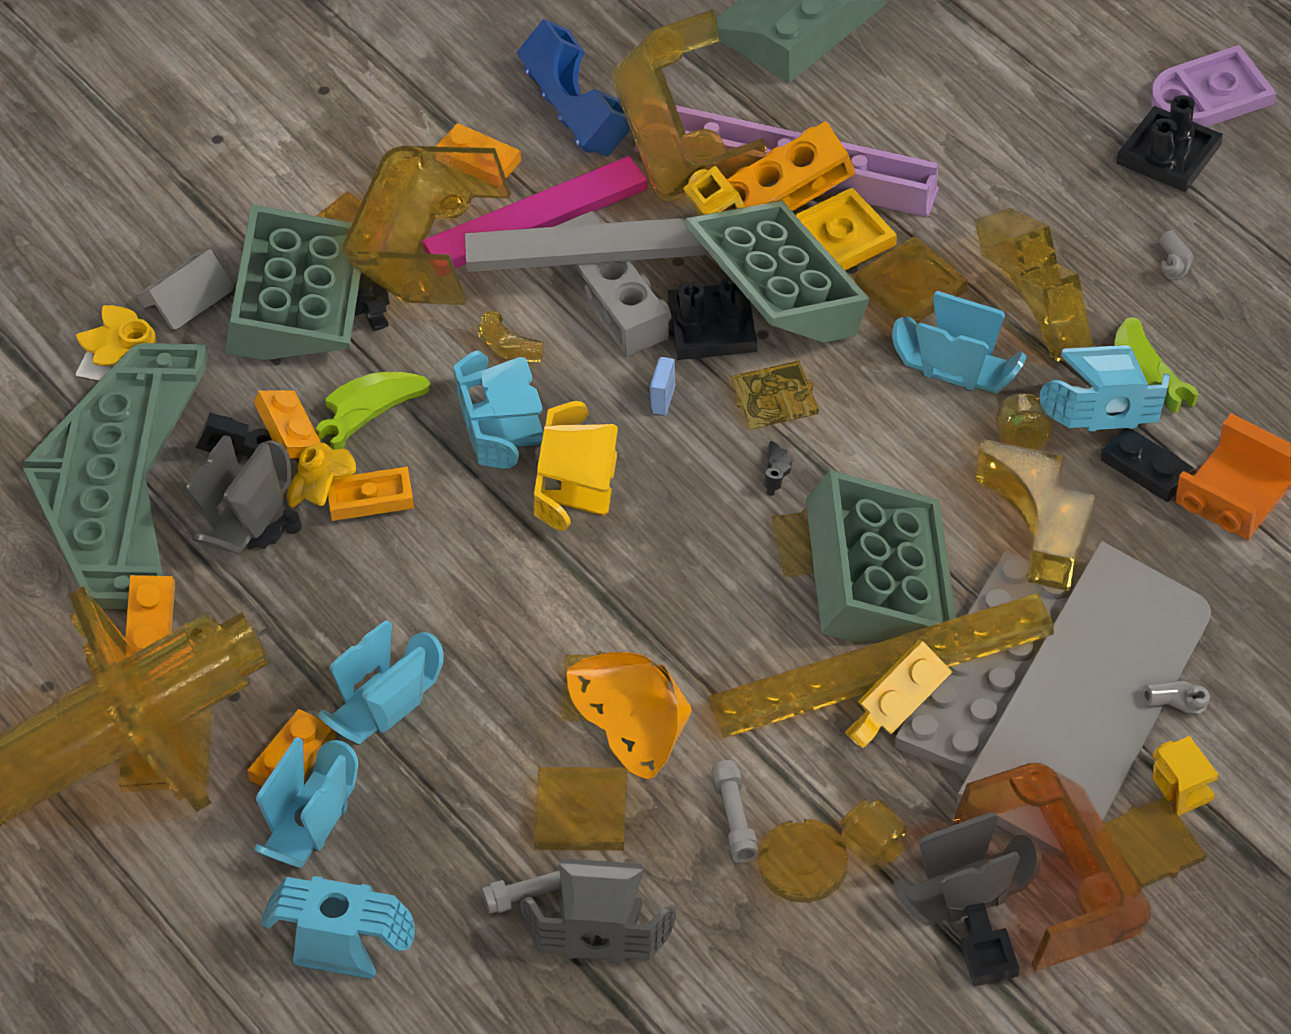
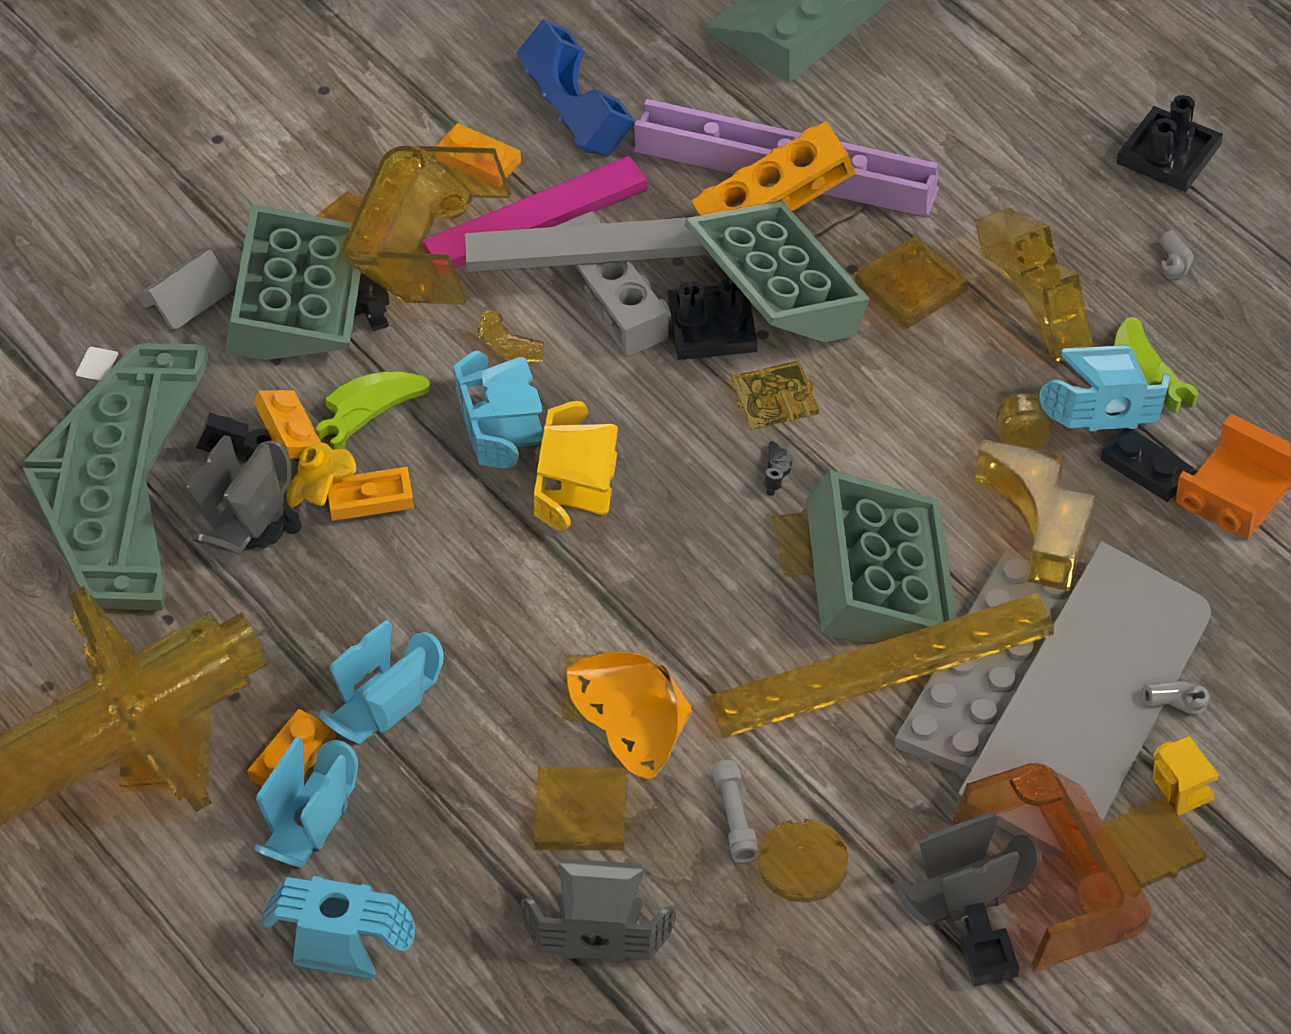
(117, 336): yellow plate -> none
(149, 609): light orange plate -> none
(499, 896): light grey bar -> none
(653, 119): clear yellow windscreen -> none
(662, 386): light blue tile -> none
(711, 192): yellow window -> none
(848, 228): yellow plate -> none
(874, 832): clear yellow head -> none
(898, 693): yellow plate -> none
(960, 345): medium azure piece -> none
(1219, 83): lavender tile -> none

